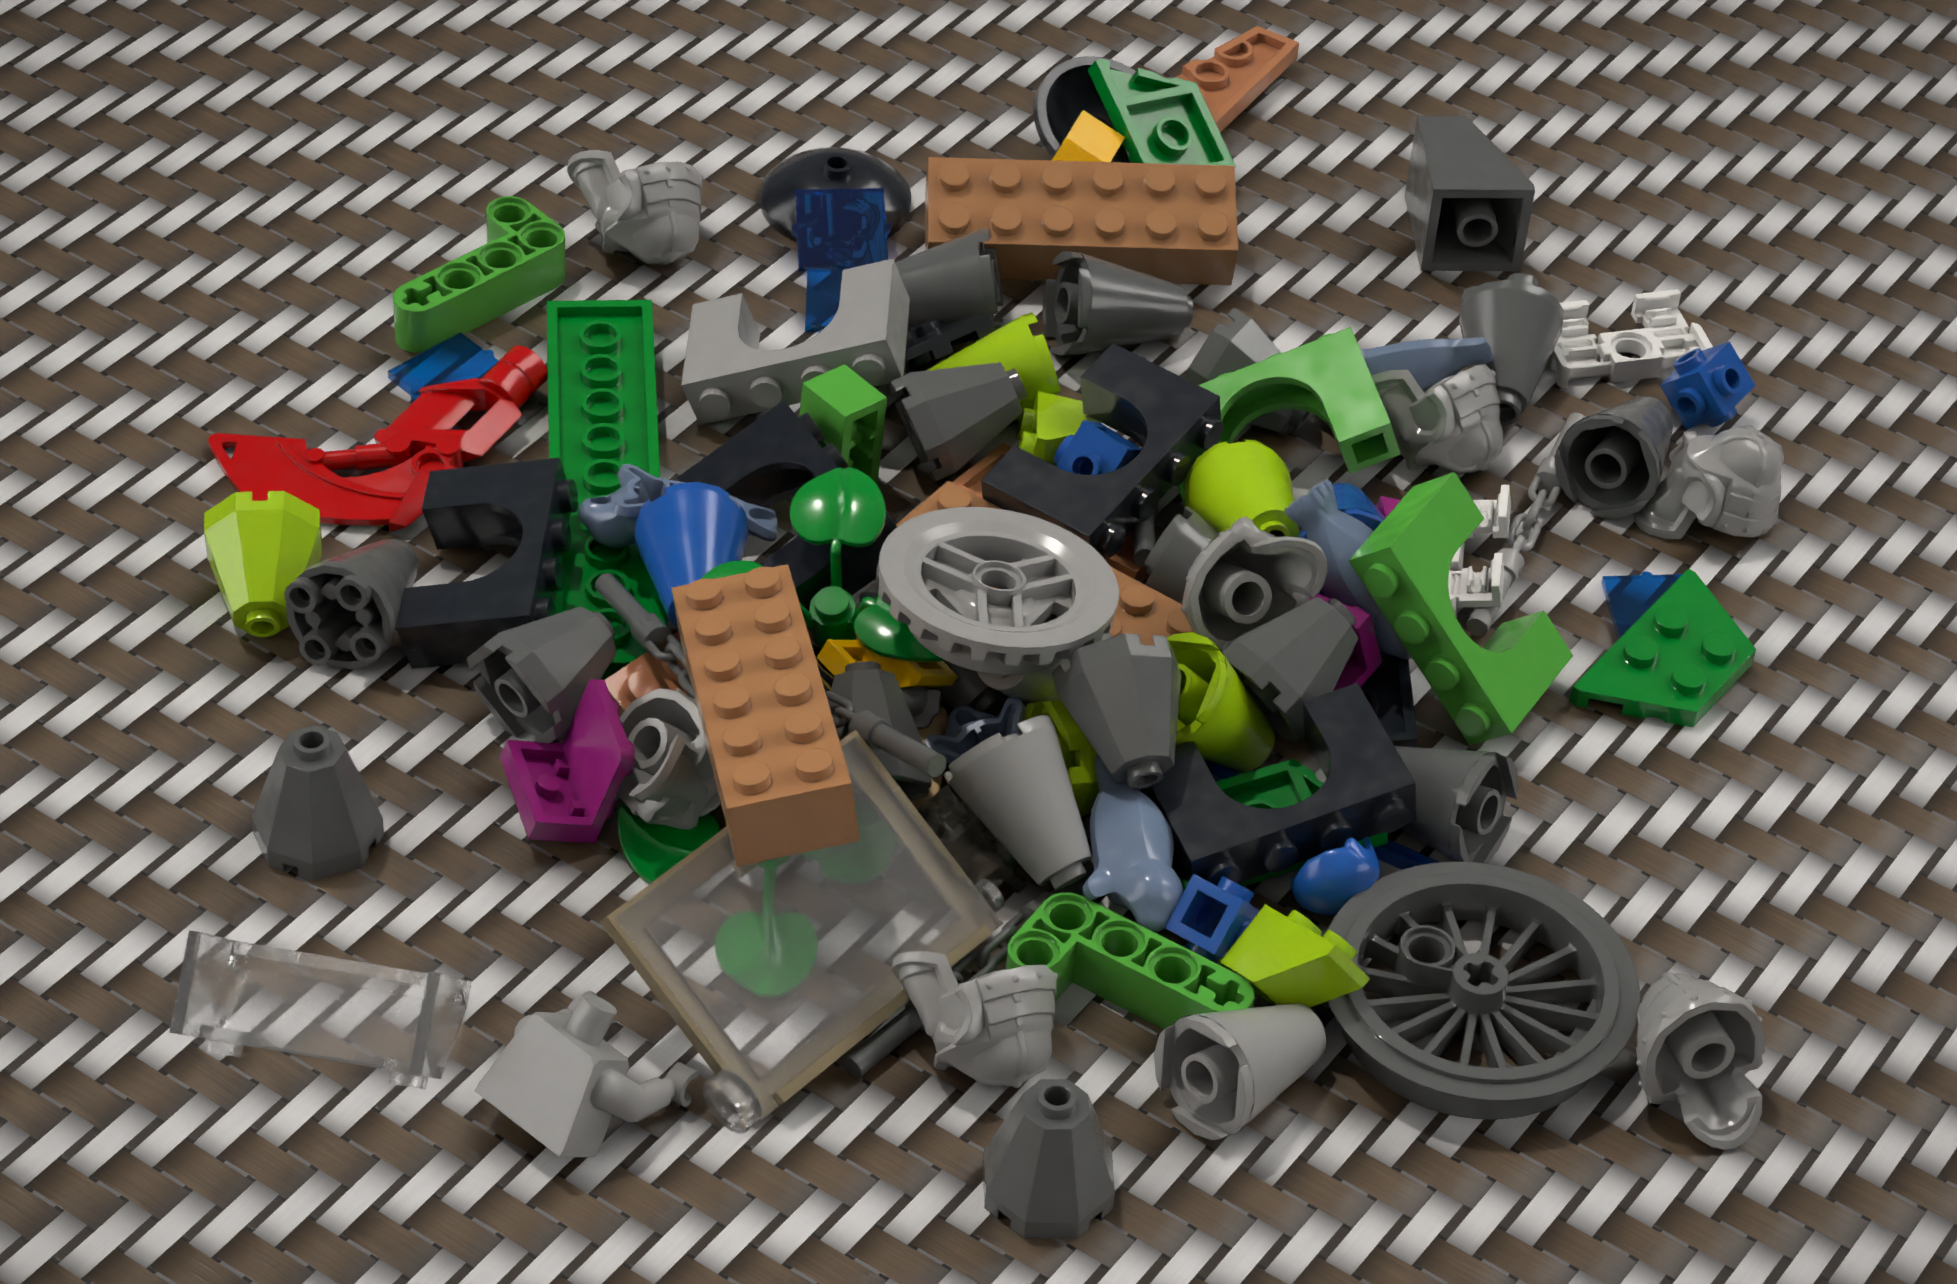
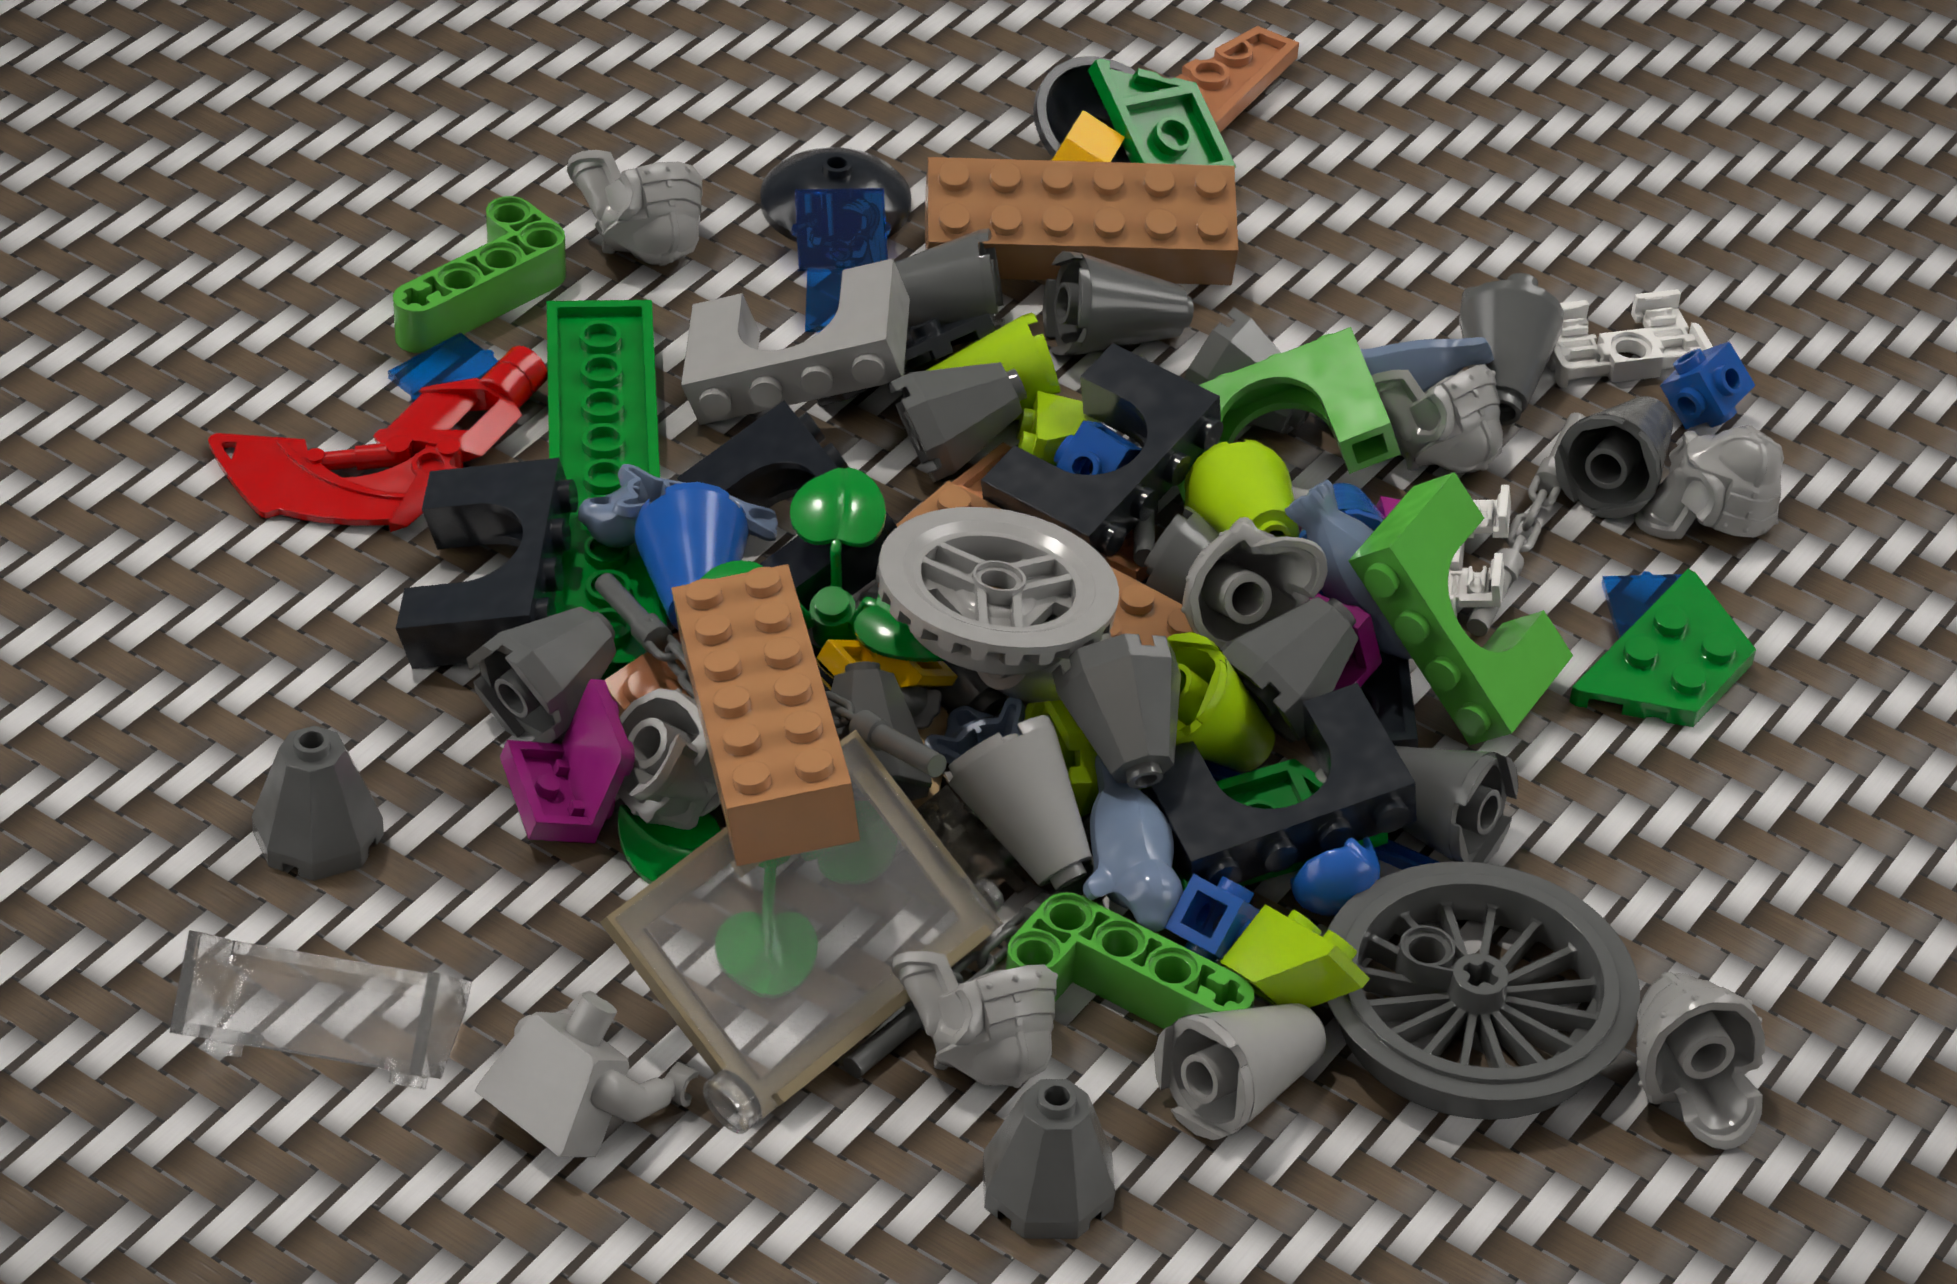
(258, 553): lime cone -> none
(351, 604): dark grey cone -> none
(848, 415): bright green brick -> none
(1465, 199): dark grey slope -> none

